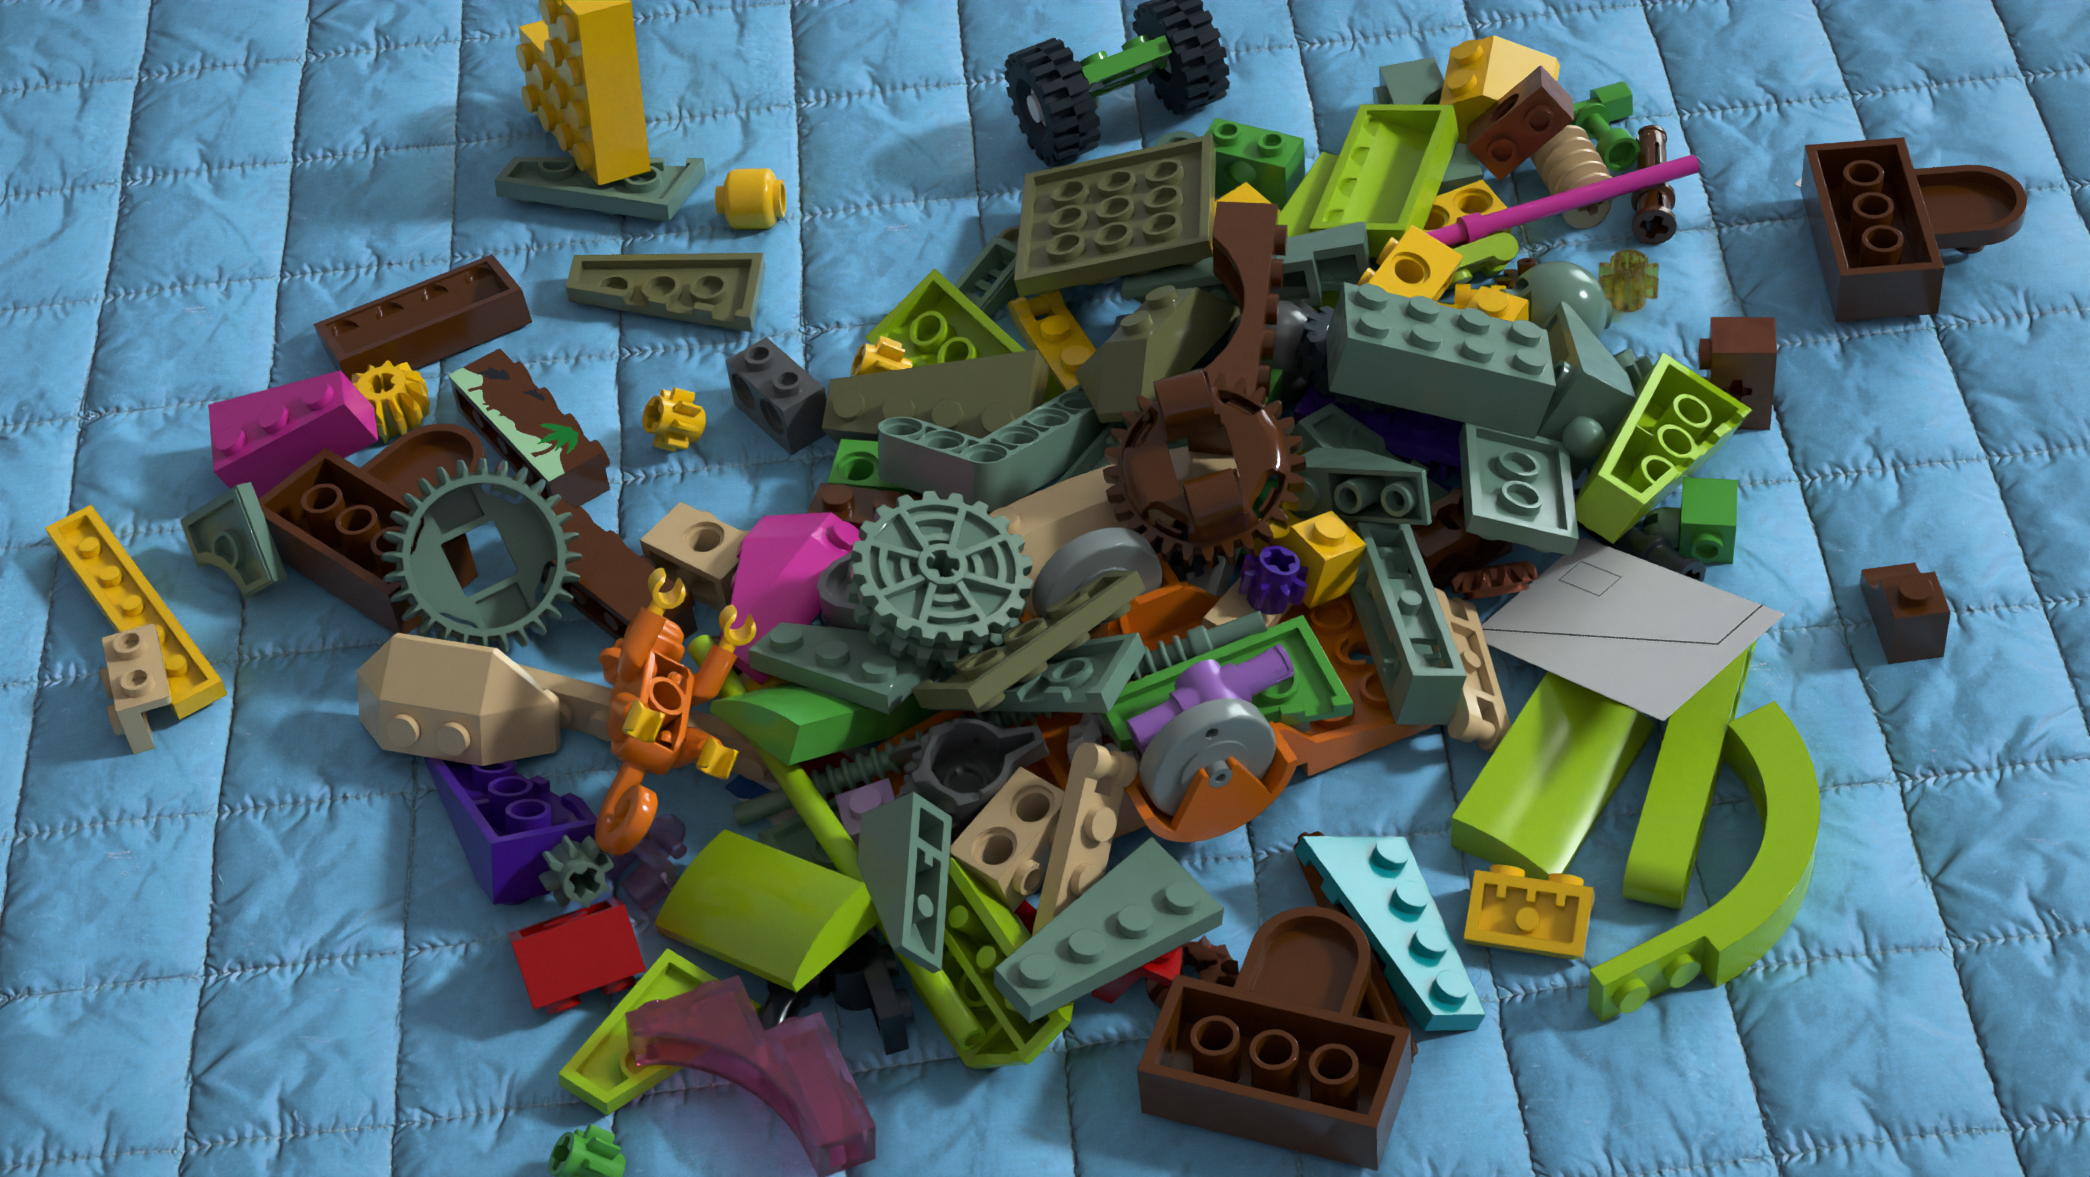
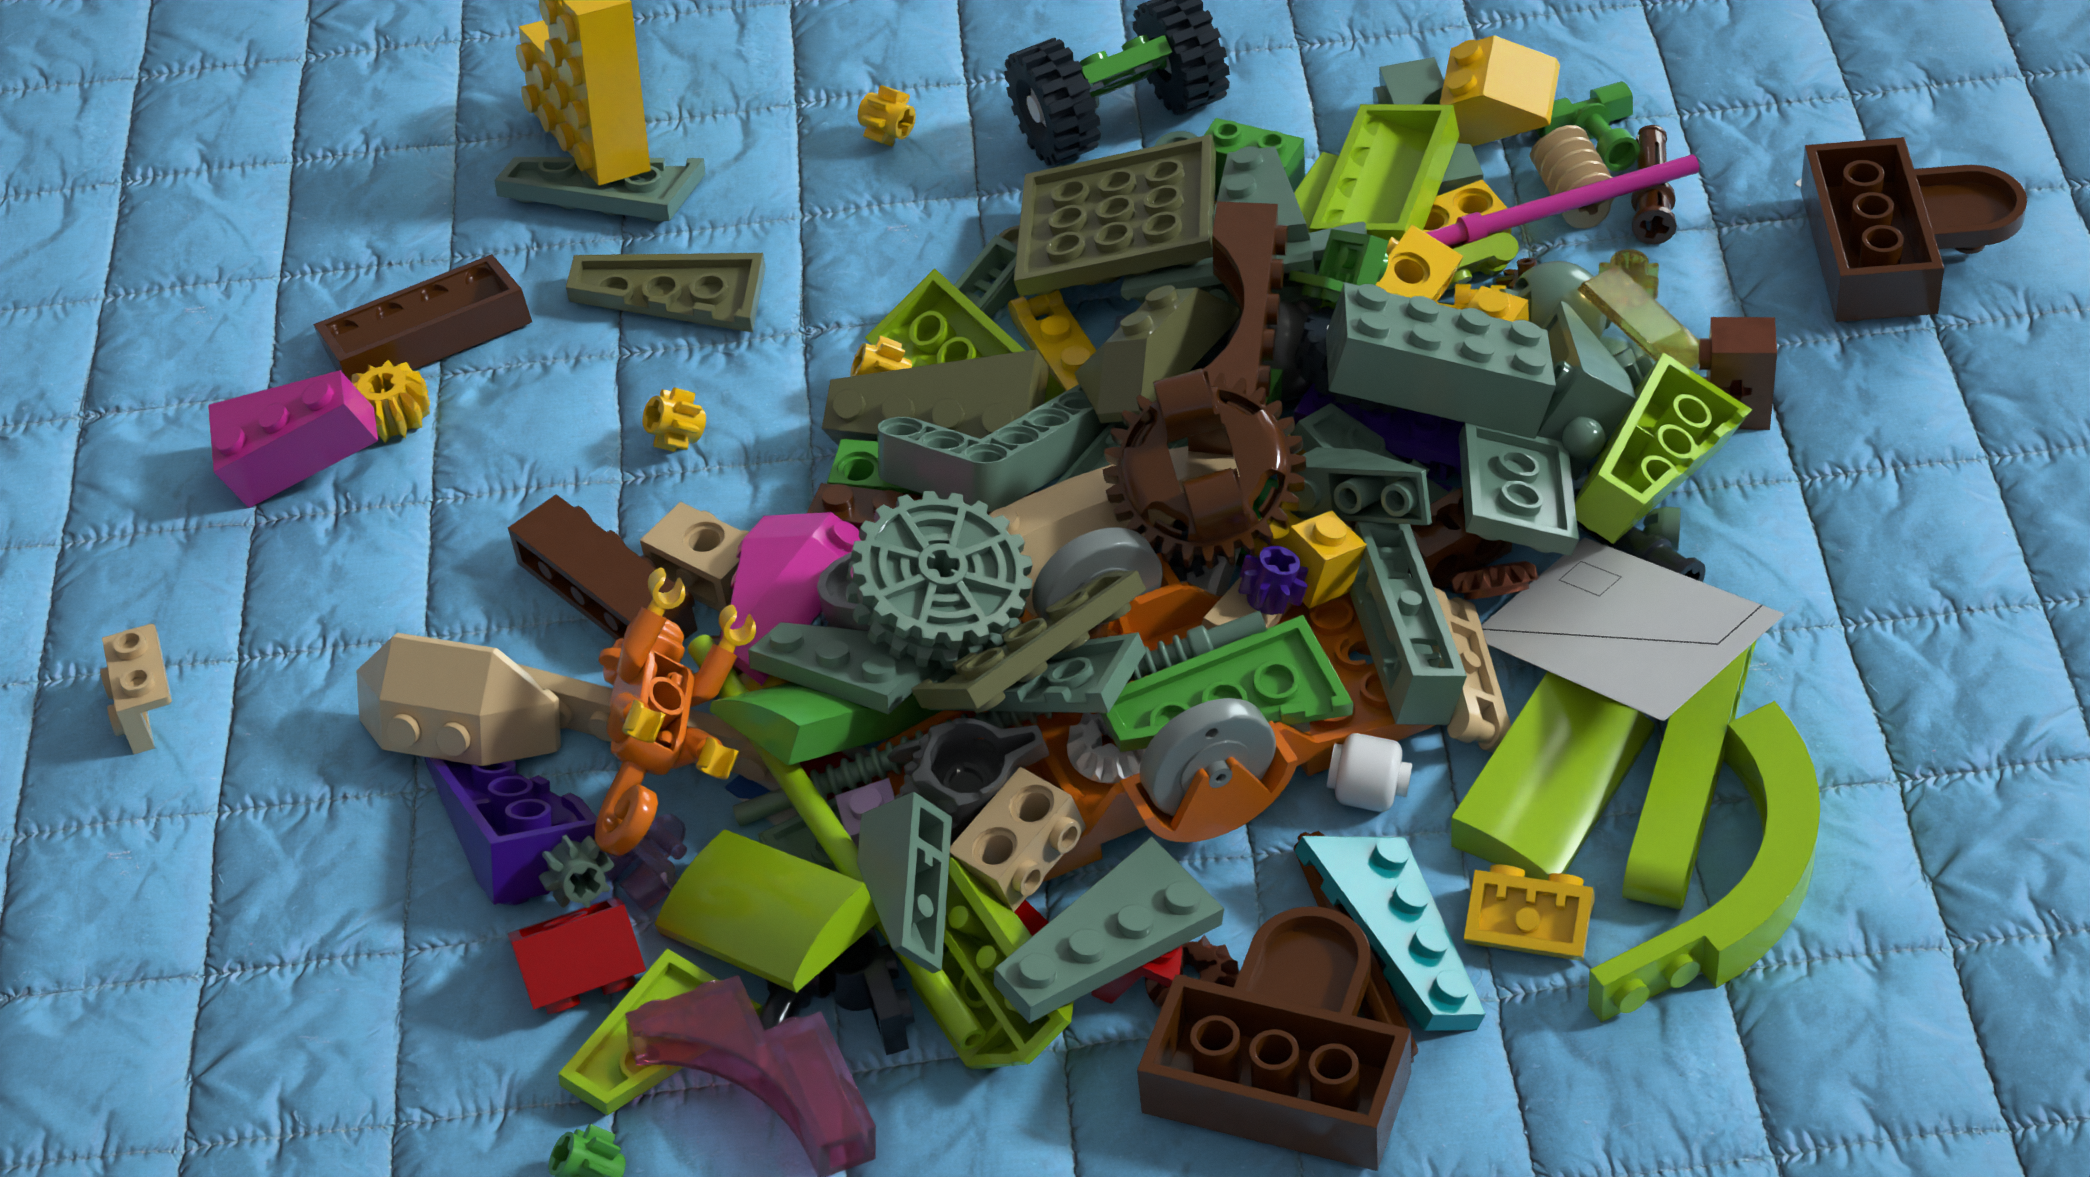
(132, 602): yellow plate -> none
(236, 538): sand green tile -> none
(334, 516): reddish brown brick -> none
(528, 532): sand green piece -> none
(529, 428): reddish brown brick -> none
(751, 198): yellow head -> none
(777, 395): dark grey brick -> none
(886, 115): none -> yellow gear
(1084, 827): tan plate -> none
(1210, 682): medium lavender pin -> none
(1259, 177): none -> sand green wing
(1347, 259): none -> bright green bracket
(1368, 772): none -> white head
(1520, 123): copper brick -> none
(1641, 317): none -> clear yellow piece
(1708, 519): bright green brick -> none
(1907, 611): arch -> none

